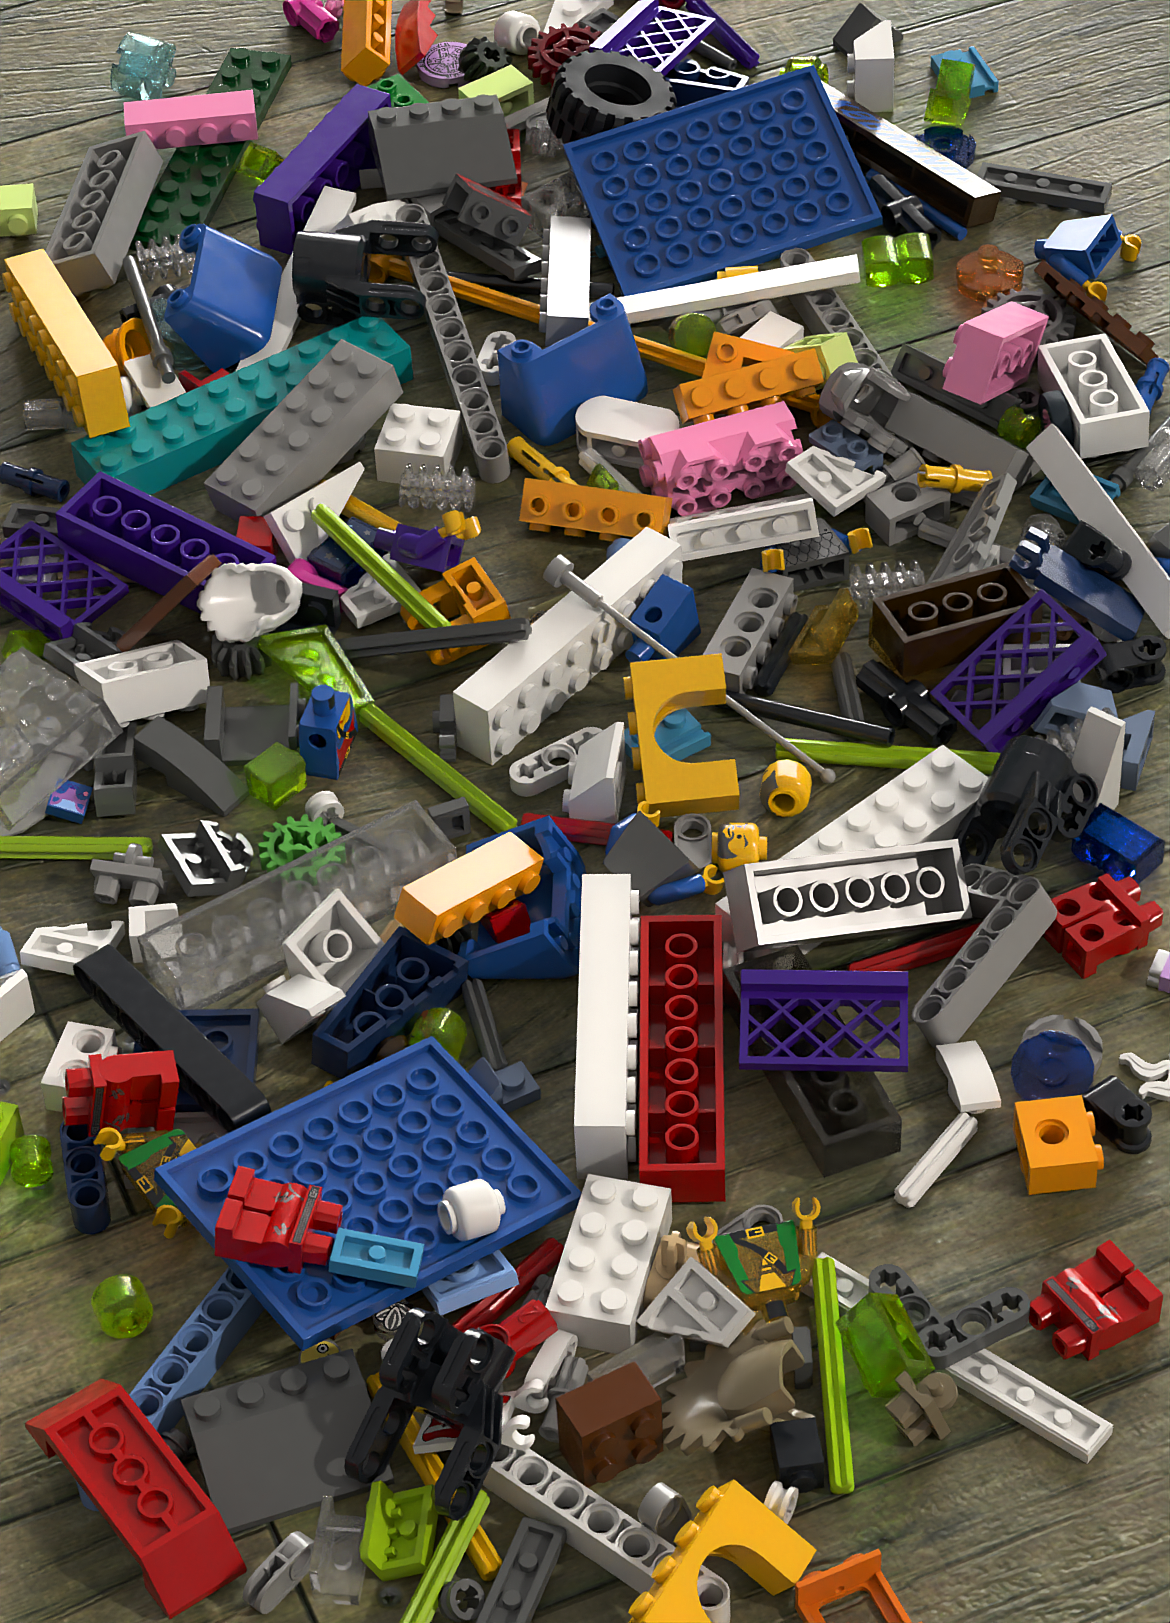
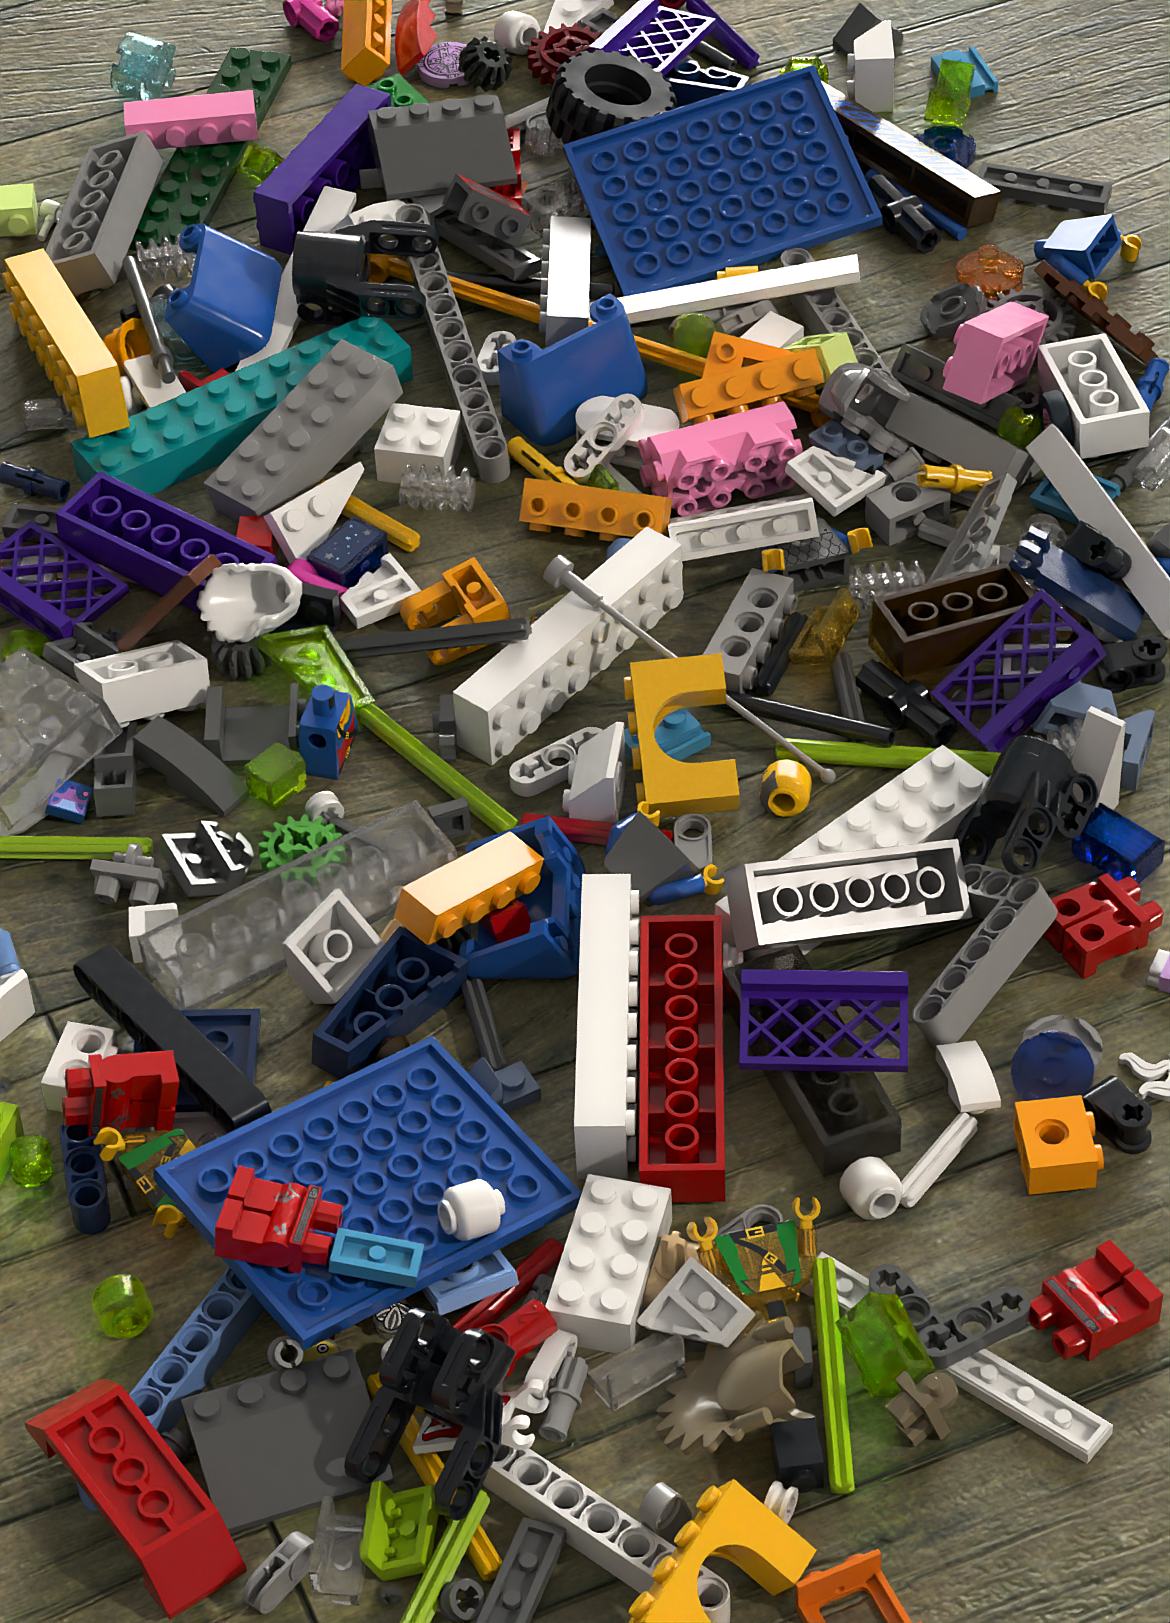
(51, 214): none -> white hand
(62, 947): white wing -> none
(274, 1349): none -> light grey pin
(297, 1004): white slope -> none
(378, 568): lime axle -> none
(432, 549): dark purple torso -> none
(444, 1026): clear neon green head -> none
(509, 84): yellowish green brick -> none
(610, 1424): reddish brown brick -> none
(612, 412): none -> white beam
(666, 616): blue torso -> none
(737, 845): yellow head -> none
(871, 1188): none -> white head
(897, 260): clear neon green brick -> none
(918, 953): red axle -> none
(952, 308): none -> dark grey tile

